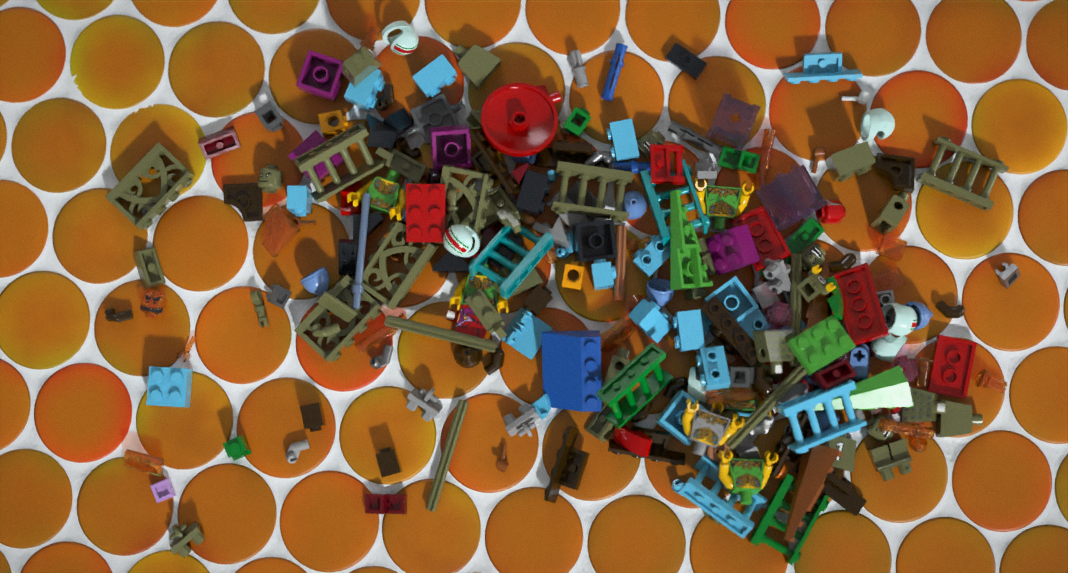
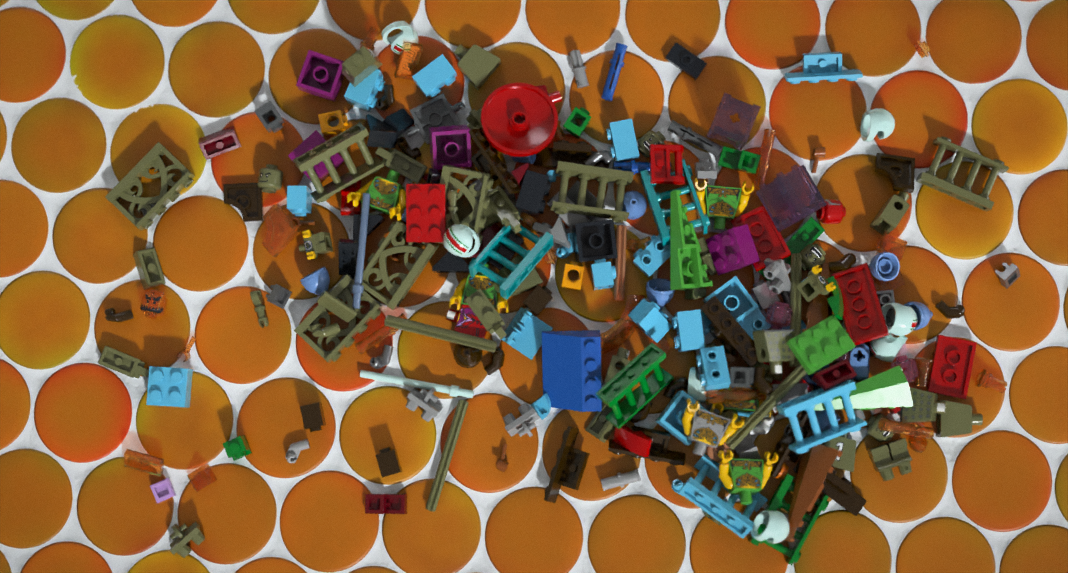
(123, 363): none -> olive hinge
(202, 477): none -> clear orange slope
(316, 244): none -> olive piece
(408, 60): none -> clear orange tile
(453, 390): none -> light aqua bar
(620, 479): none -> light grey pin
(776, 526): none -> light aqua helmet
(849, 161): olive brick -> none
(861, 99): white hand -> none
(884, 266): none -> medium blue helmet
(922, 49): none -> clear orange plate

